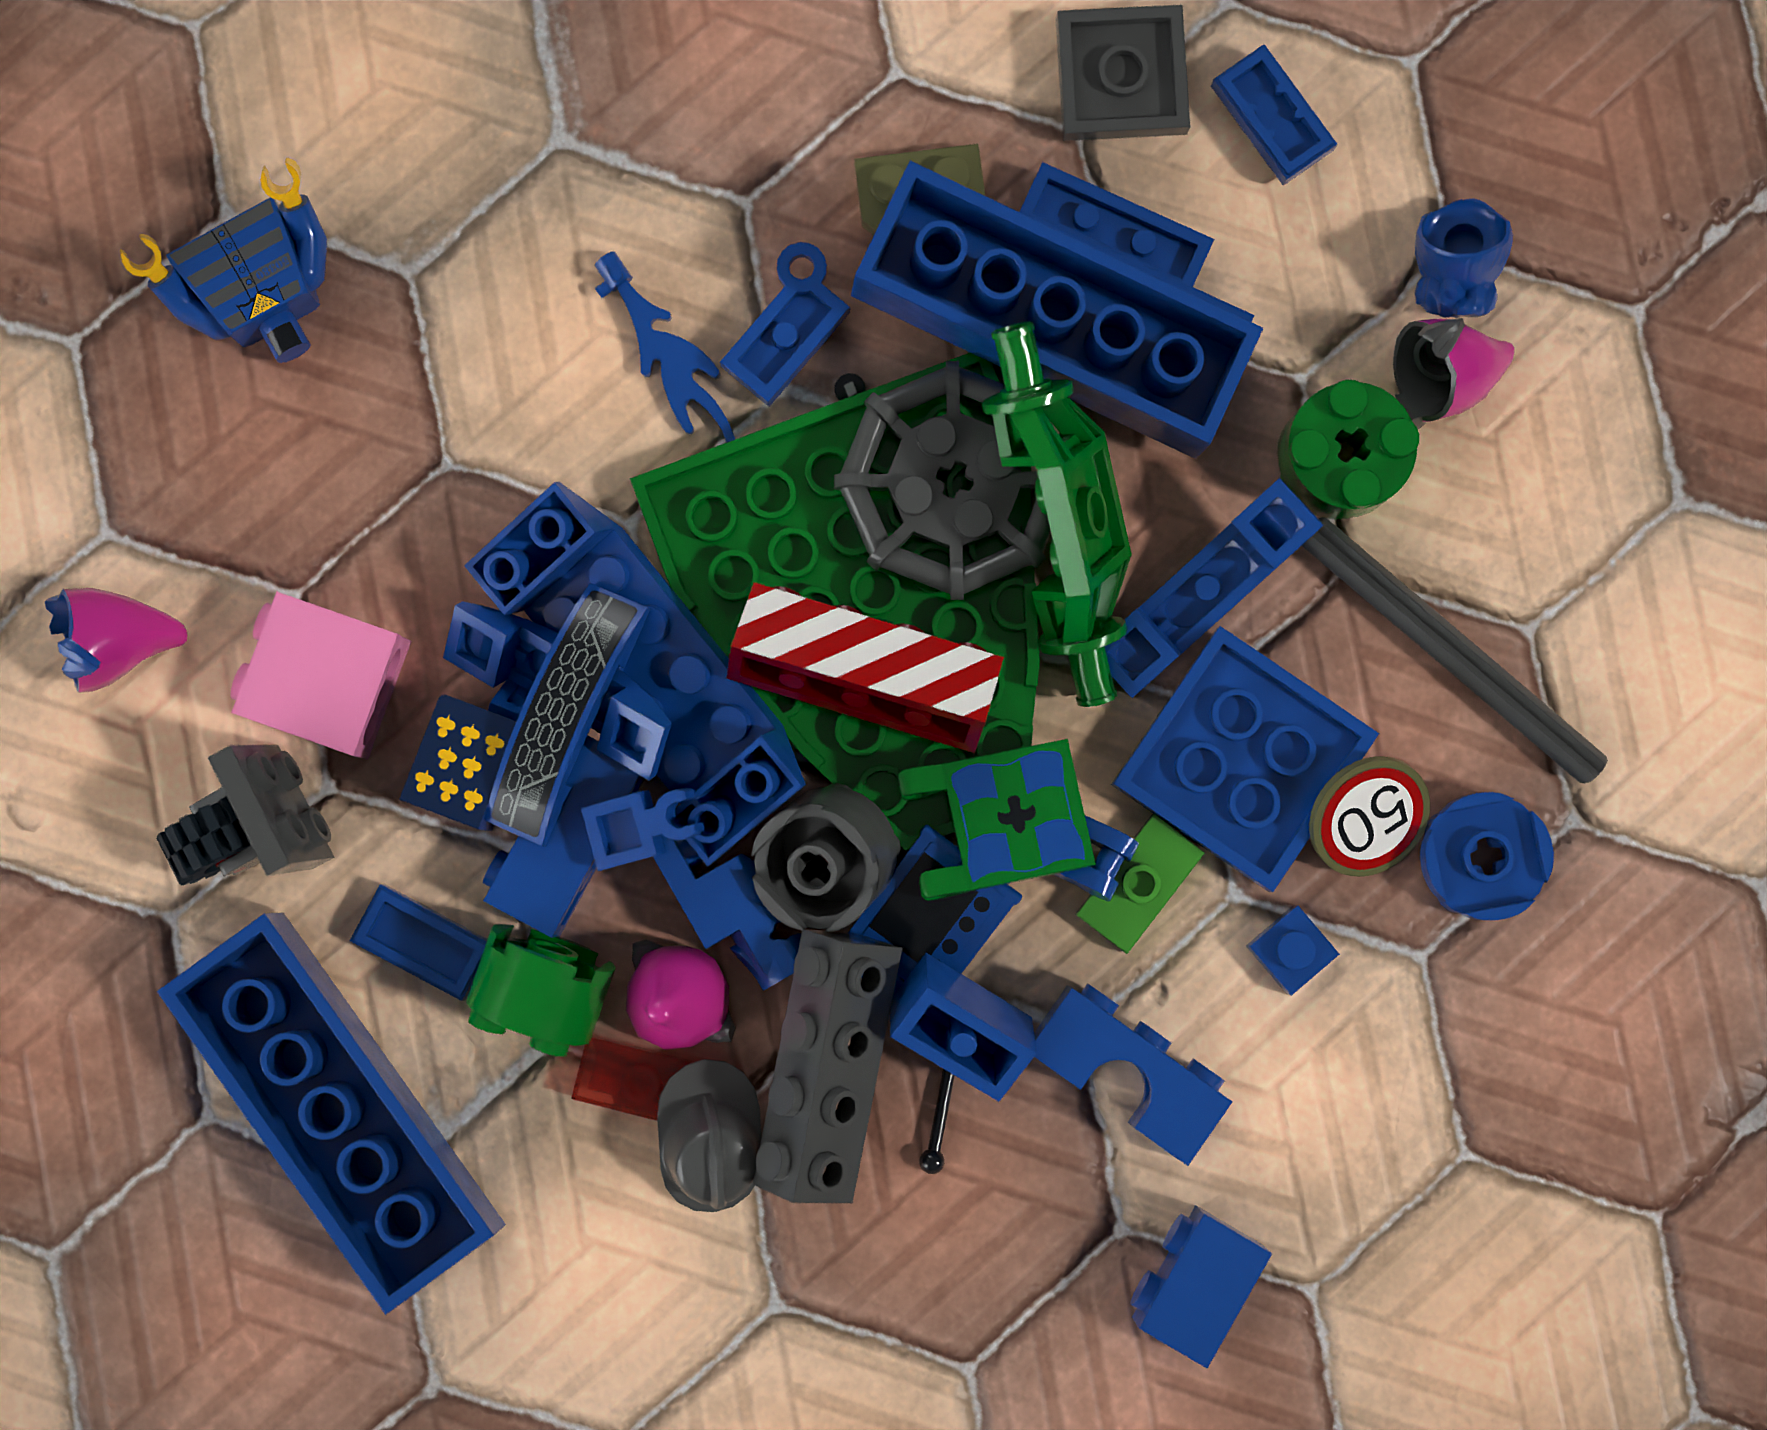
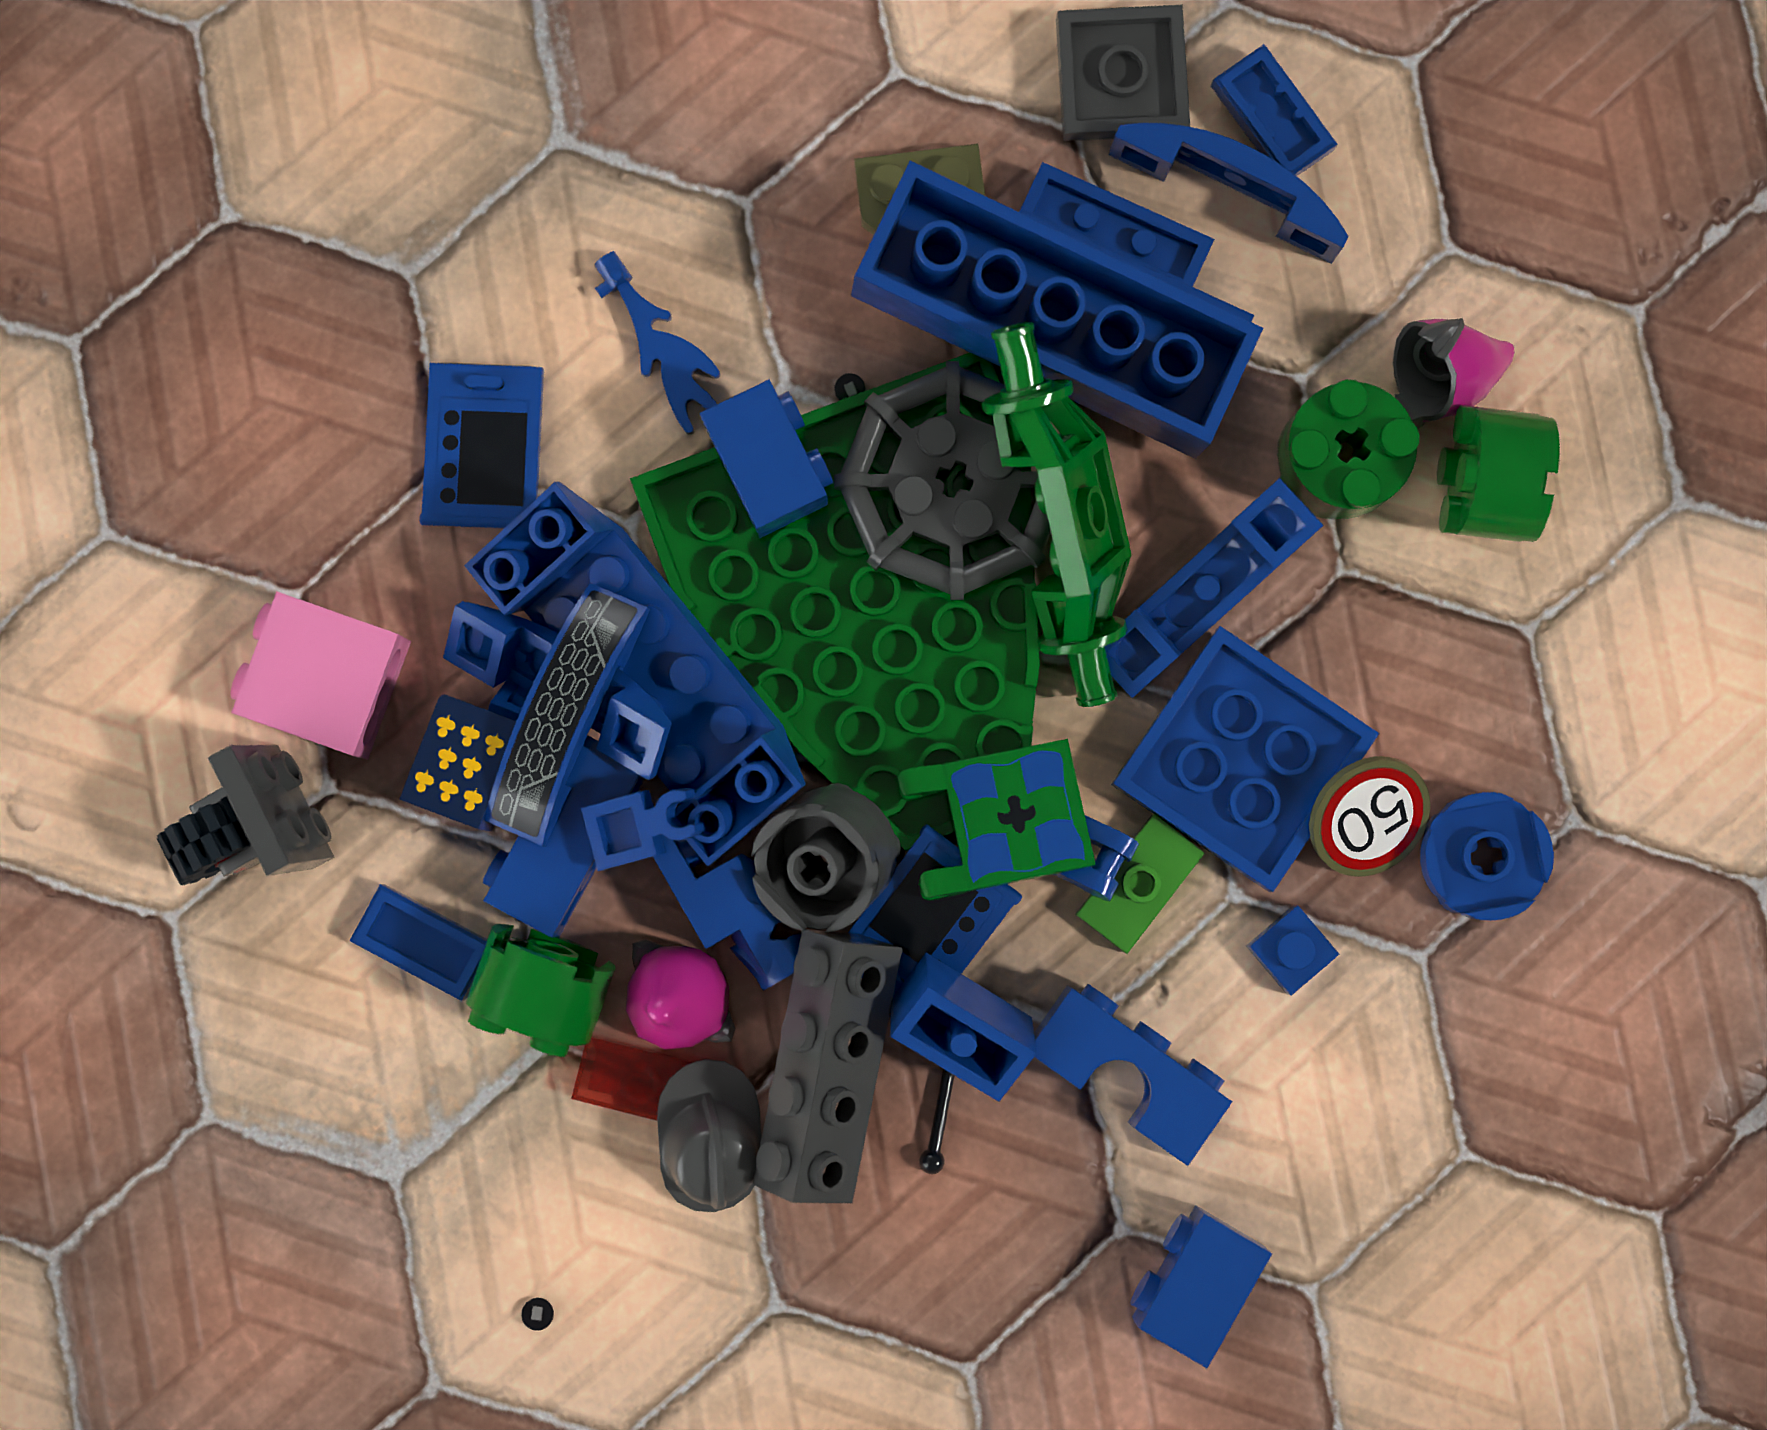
(108, 634): dark pink hat -> none
(248, 273): blue torso -> none
(331, 1109): blue brick -> none
(481, 444): none -> blue container
(537, 1314): none -> black piece
(766, 458): none -> blue brick
(788, 329): blue hinge -> none
(864, 666): brick -> none
(1308, 219): none -> blue slope
(1456, 652): dark grey axle -> none
(1460, 257): blue hair -> none
(1498, 474): none -> green brick

